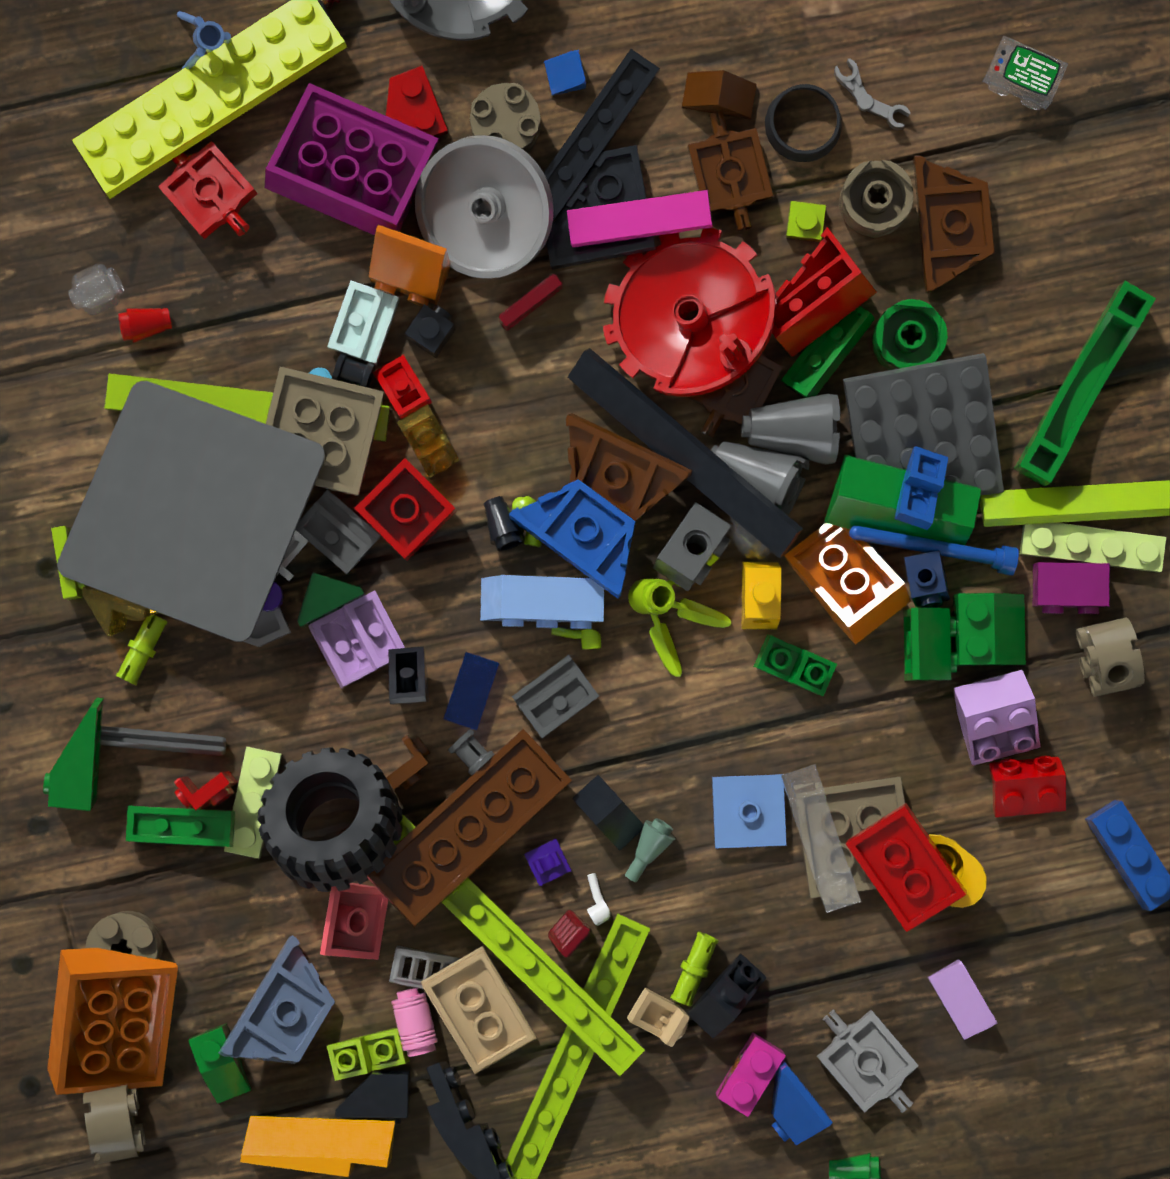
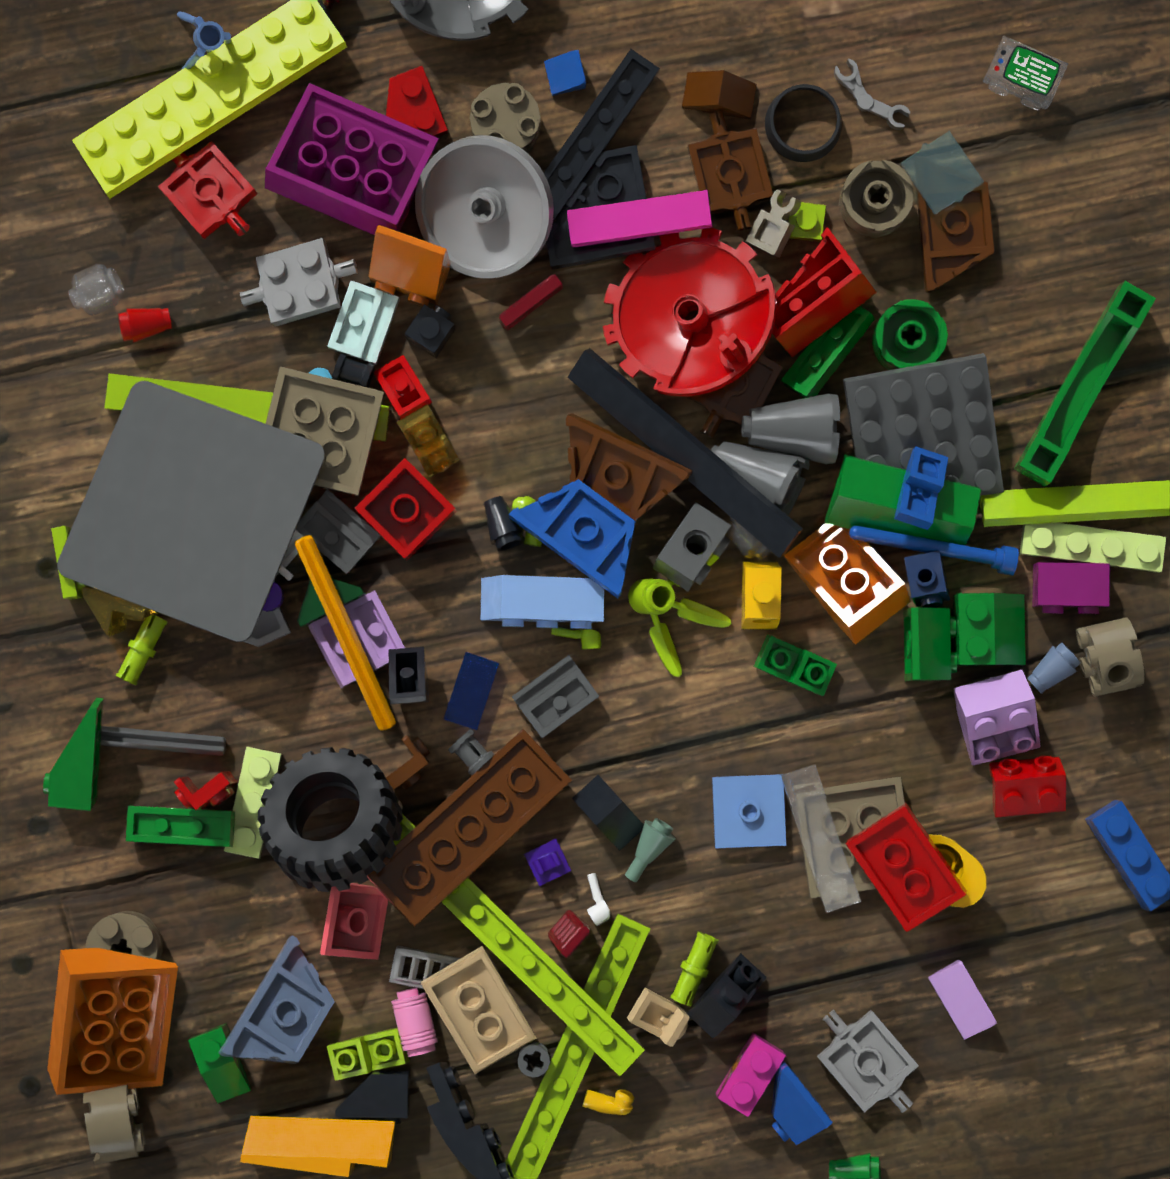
(298, 282): none -> light grey plate
(345, 632): none -> light orange axle
(538, 1069): none -> dark grey bush
(607, 1104): none -> yellow arm
(772, 229): none -> dark tan plate
(942, 172): none -> clear light blue piece
(1054, 668): none -> sand blue cone

